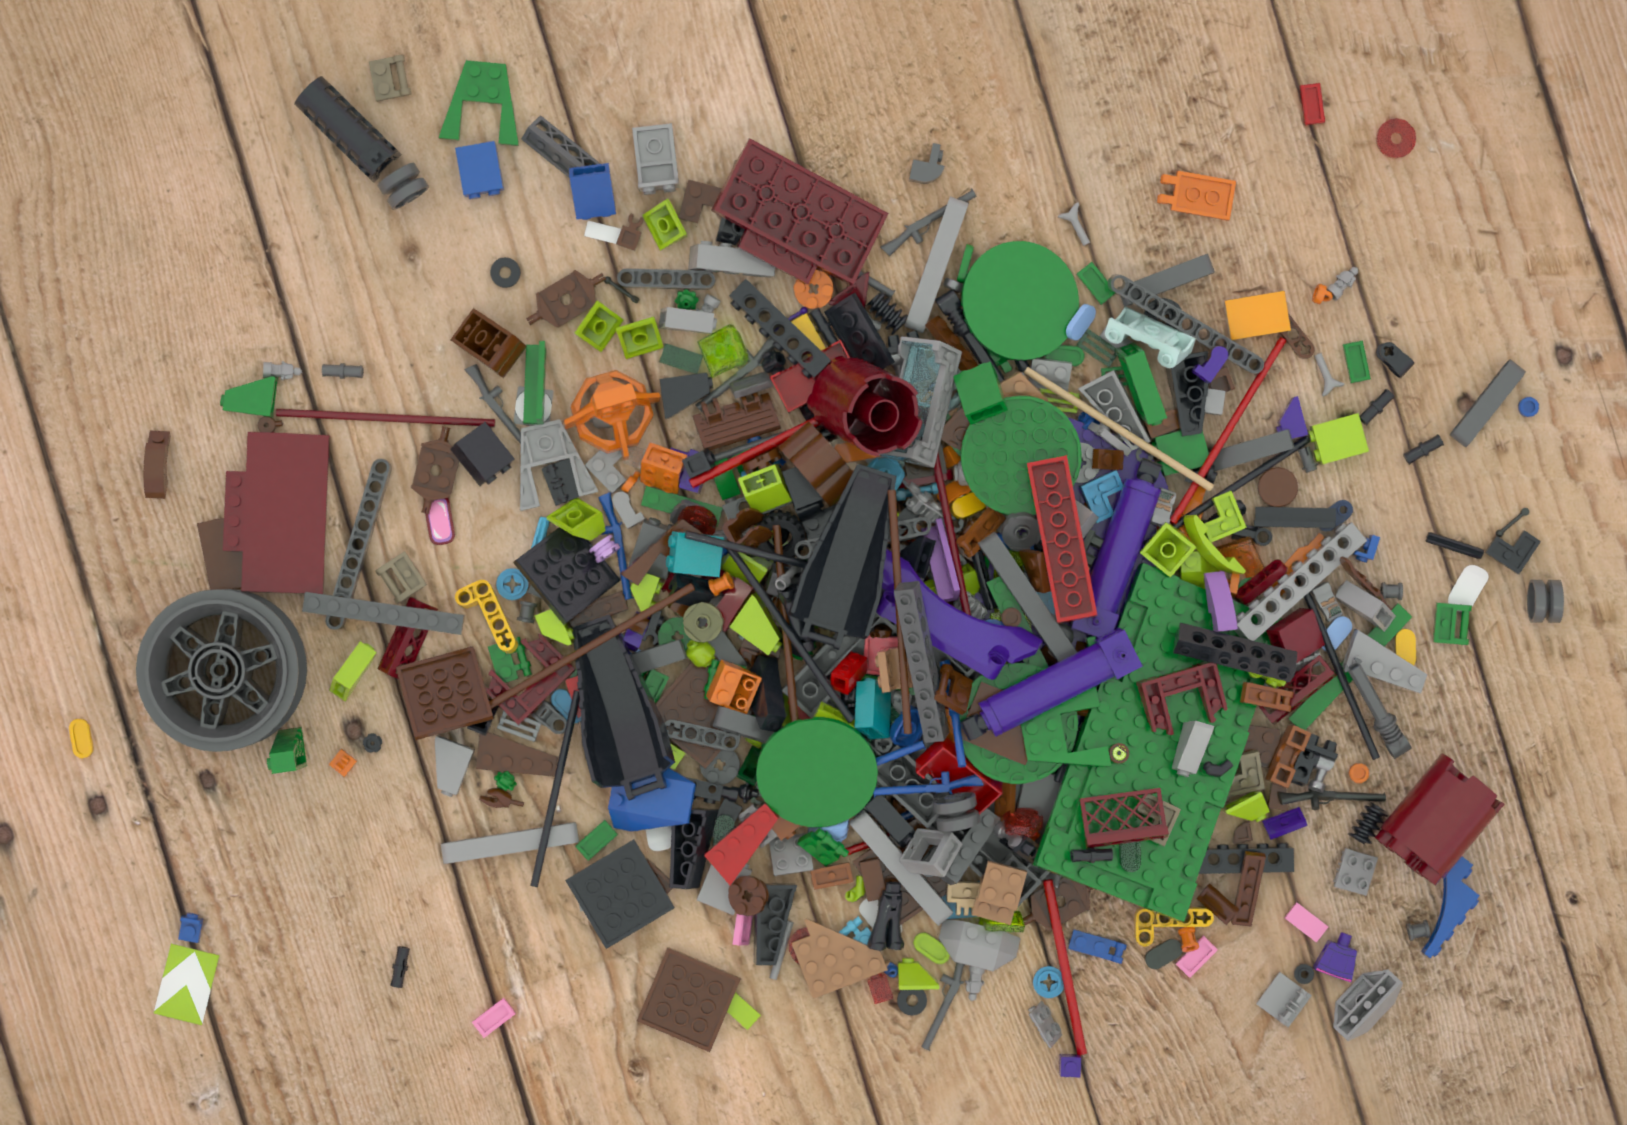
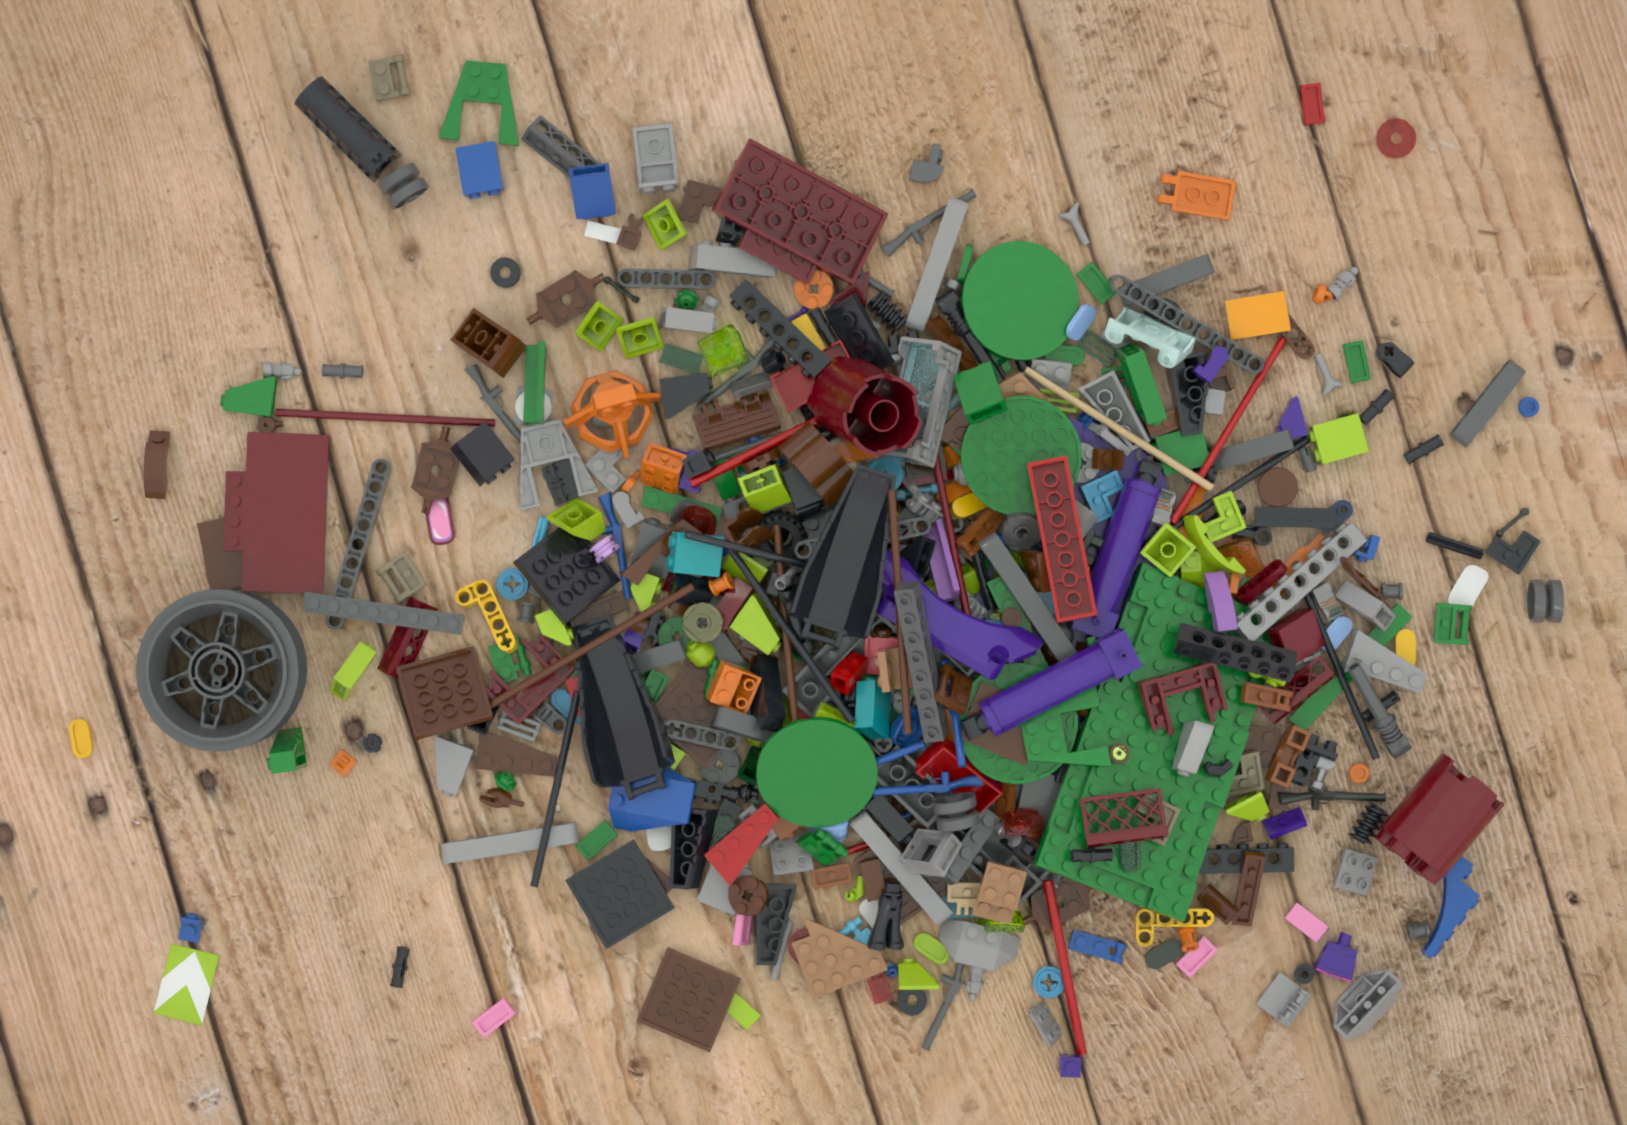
(1387, 701): none -> black pin

